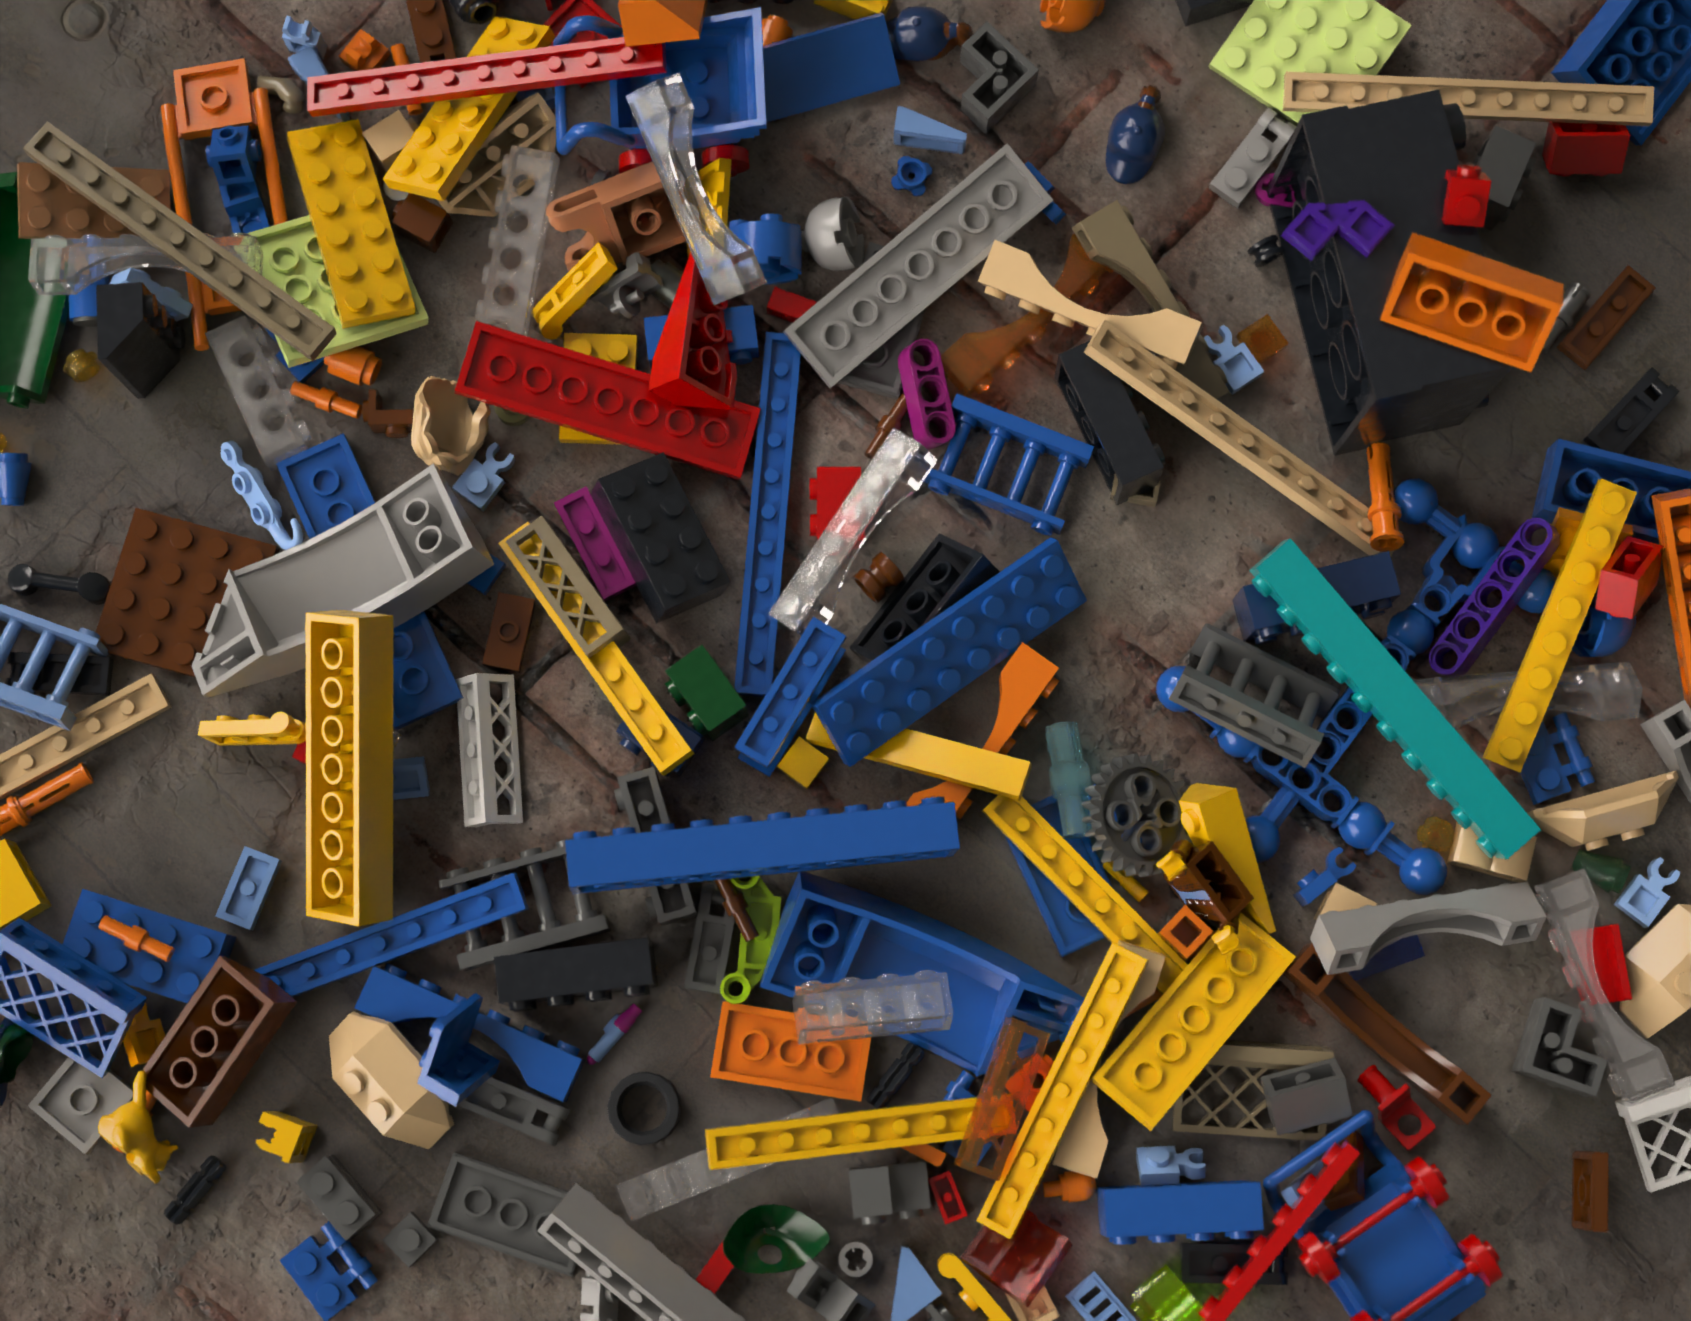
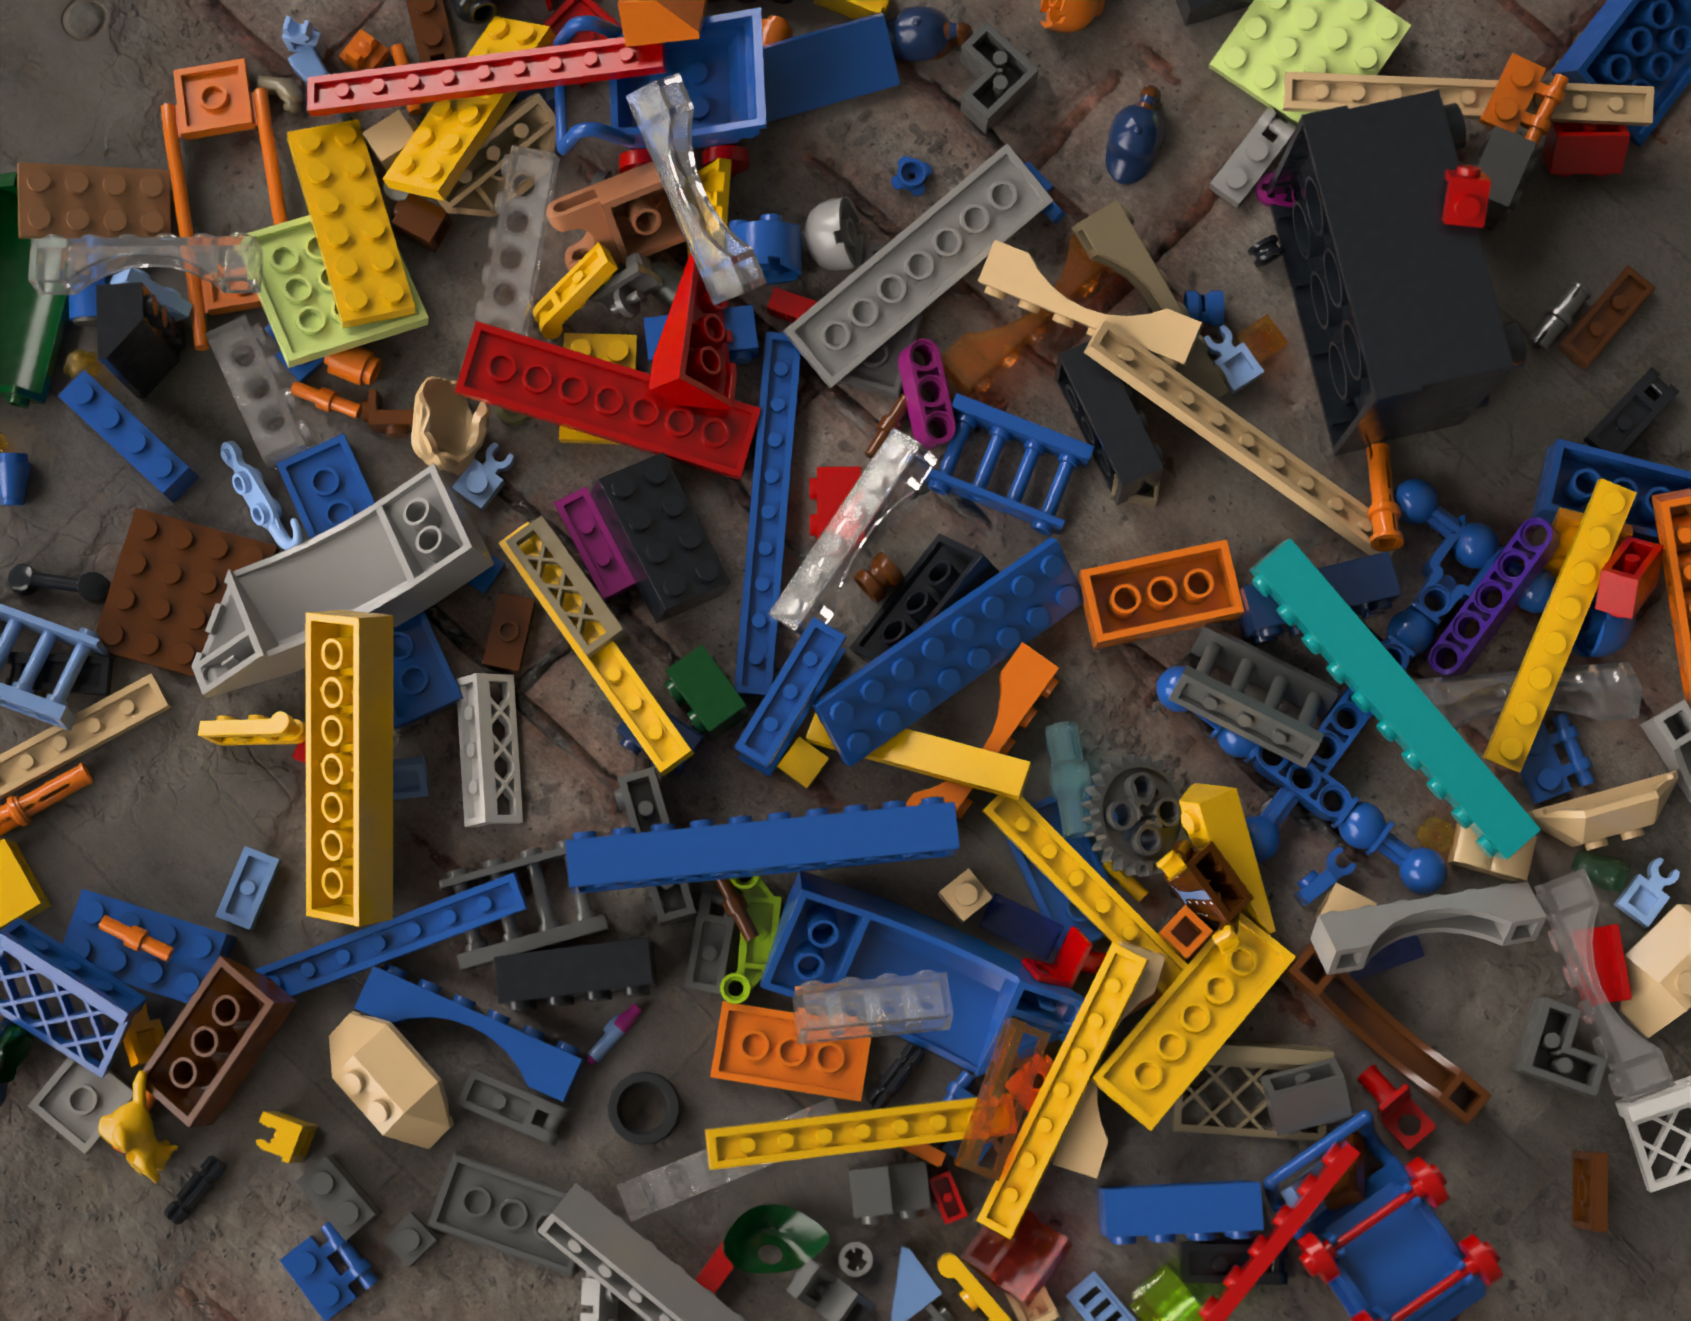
(128, 436): none -> blue brick
(180, 241): dark tan plate -> none
(233, 155): blue brick -> none
(244, 207): blue slope -> none
(451, 1064): blue bracket -> none
(926, 133): medium blue slope -> none
(965, 896): none -> tan brick
(1021, 926): none -> clear blue plate
(1071, 1187): orange cylinder -> none
(1072, 958): none -> red bracket
(1160, 594): none -> orange brick
(1164, 1166): light blue plate -> none
(1205, 307): none -> blue wheel
(1353, 221): dark purple tile -> none
(1472, 302): orange slope -> none
(1513, 94): none -> orange plate

